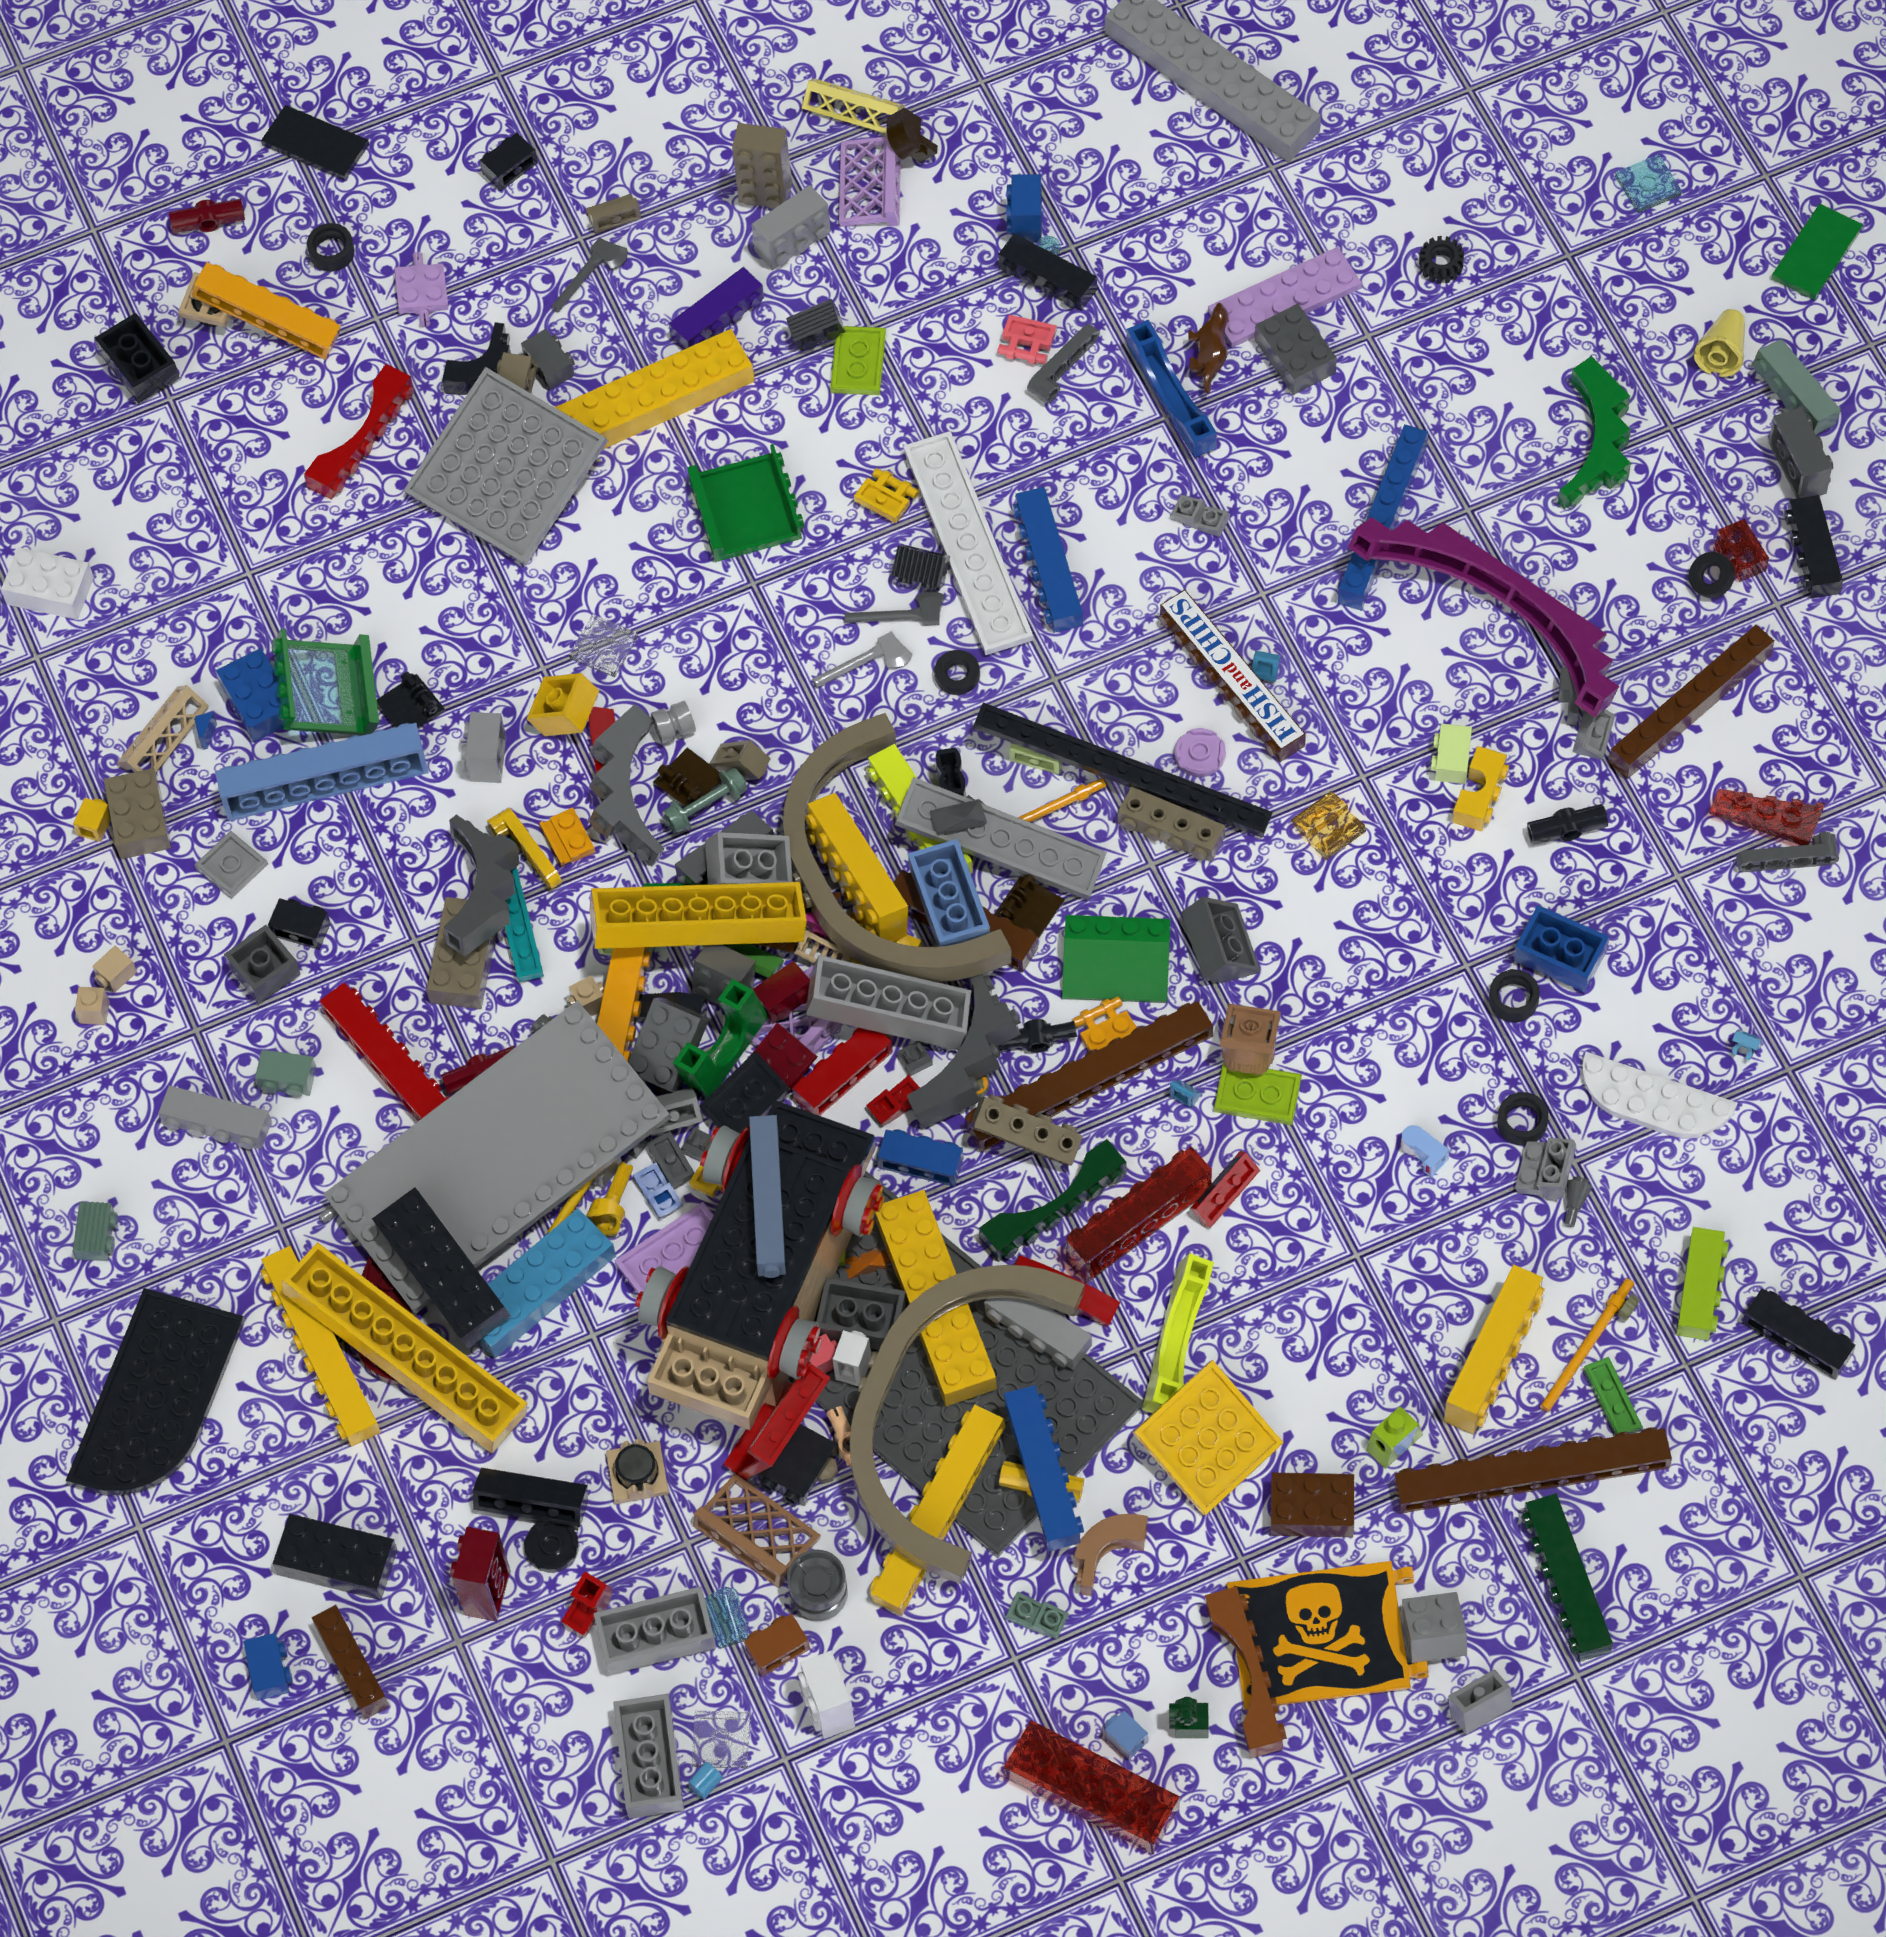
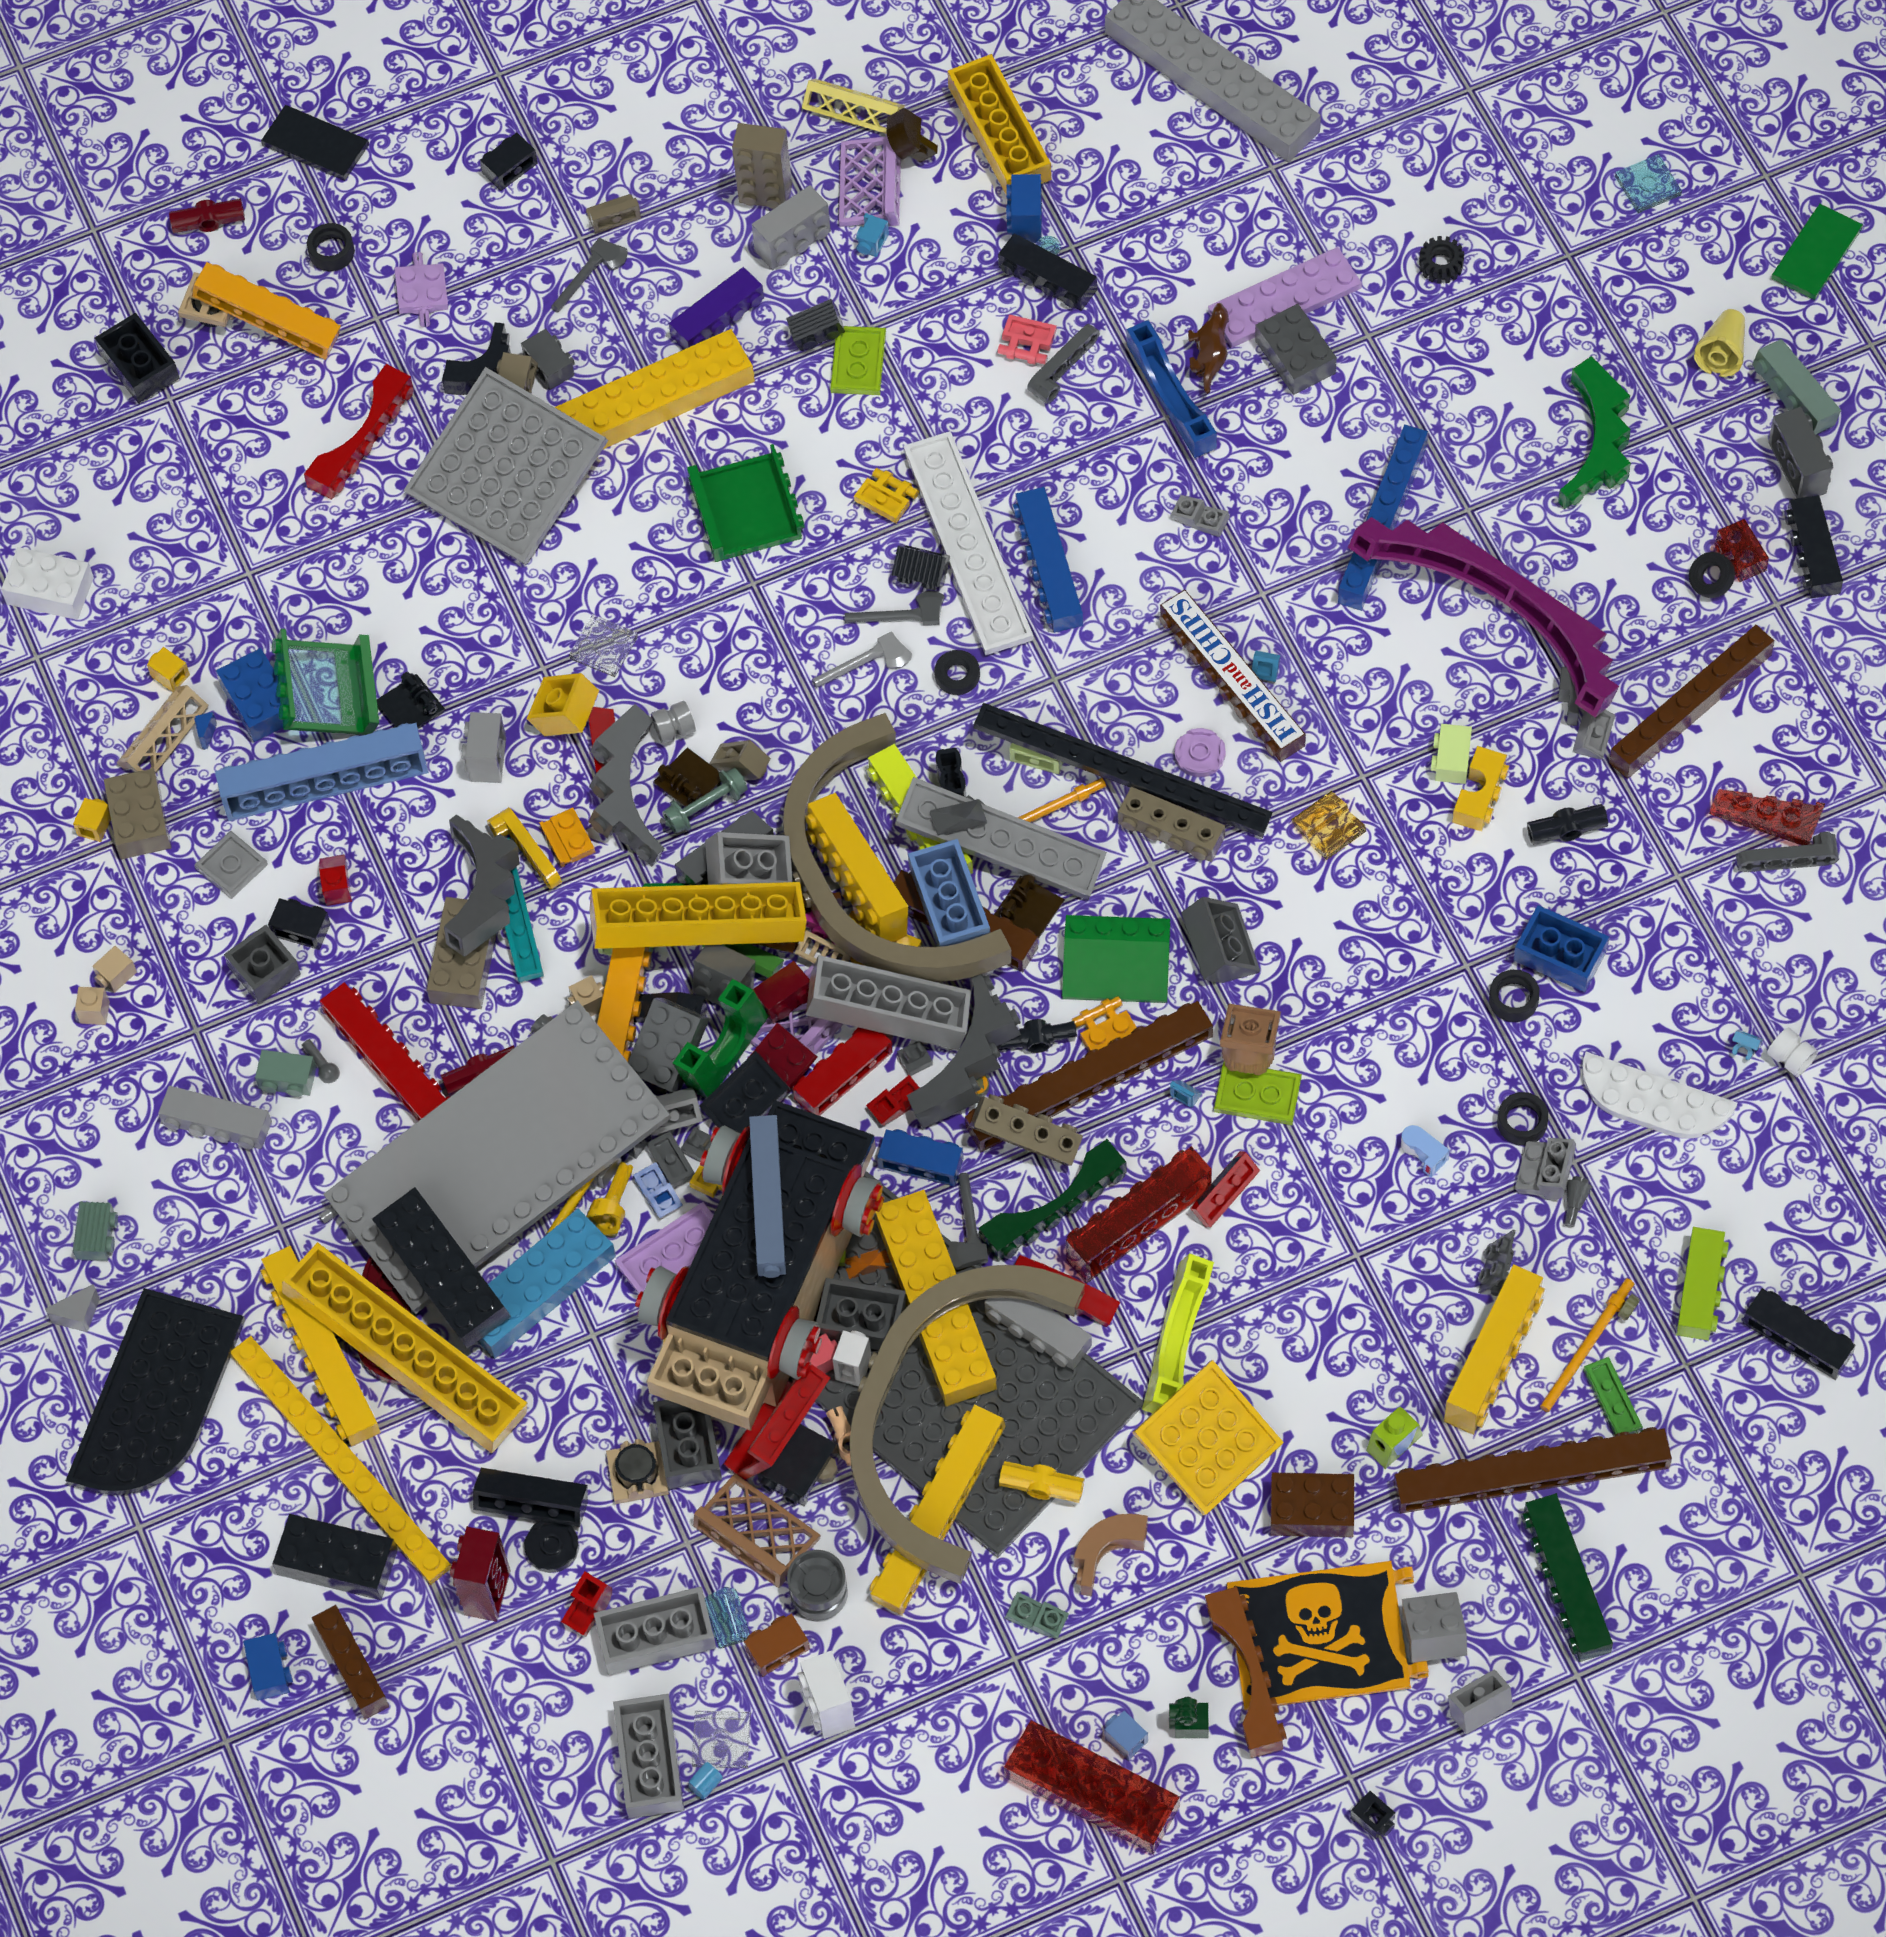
(75, 1310): none -> light grey slope
(168, 669): none -> yellow brick
(327, 1071): none -> dark grey bar
(335, 880): none -> red slope
(341, 1460): none -> yellow plate
(686, 1445): none -> dark grey brick
(872, 235): none -> dark azure brick
(973, 1251): none -> dark grey piece
(997, 121): none -> yellow brick
(1042, 1468): blue brick -> none
(1372, 1806): none -> black brick
(1498, 1262): none -> dark grey hinge
(1790, 1050): none -> white wheel

